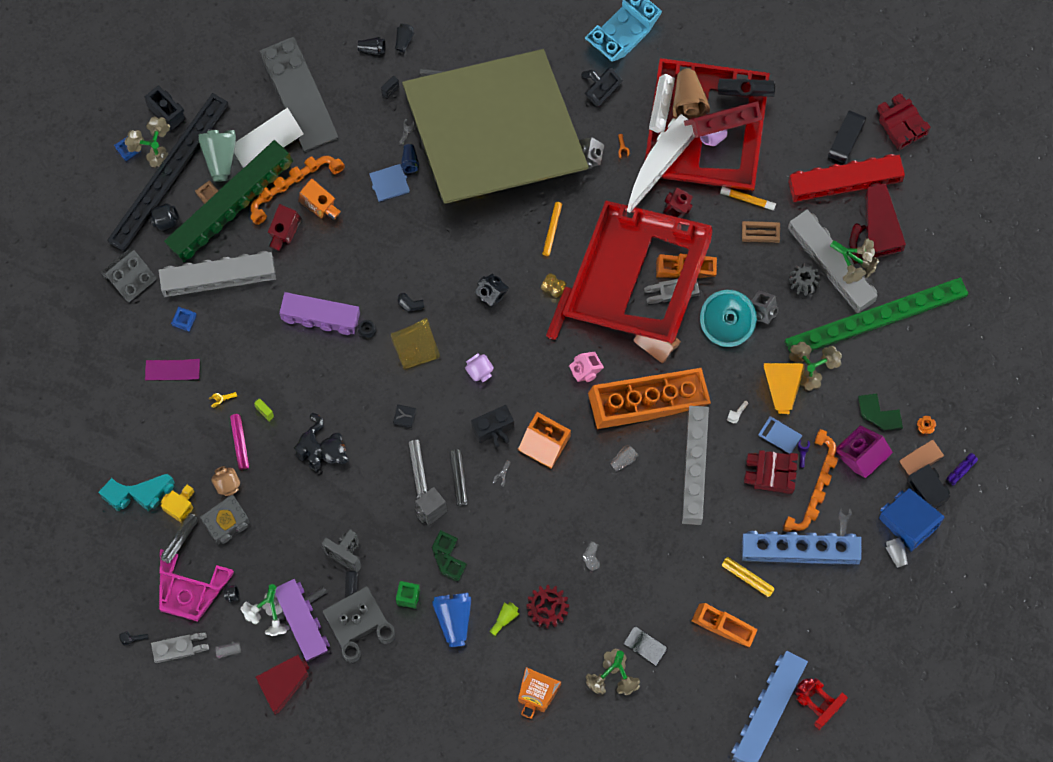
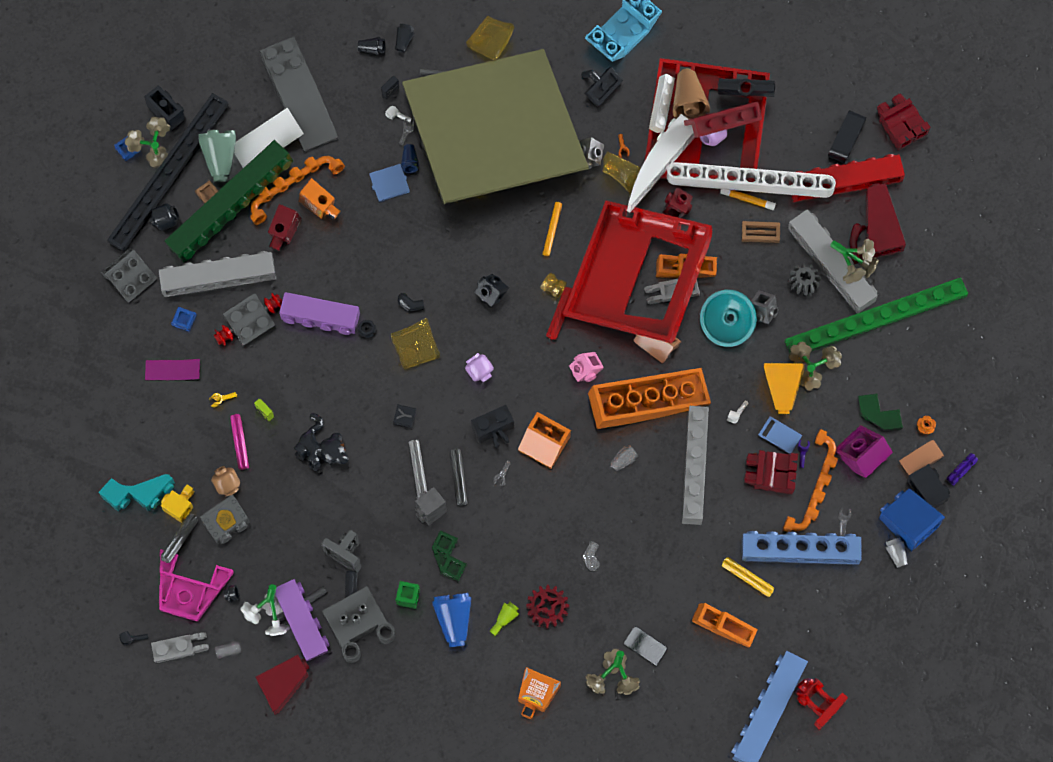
(248, 319): none -> dark grey plate
(392, 111): none -> white hand
(491, 37): none -> clear yellow plate
(621, 170): none -> clear yellow plate
(758, 185): none -> white beam

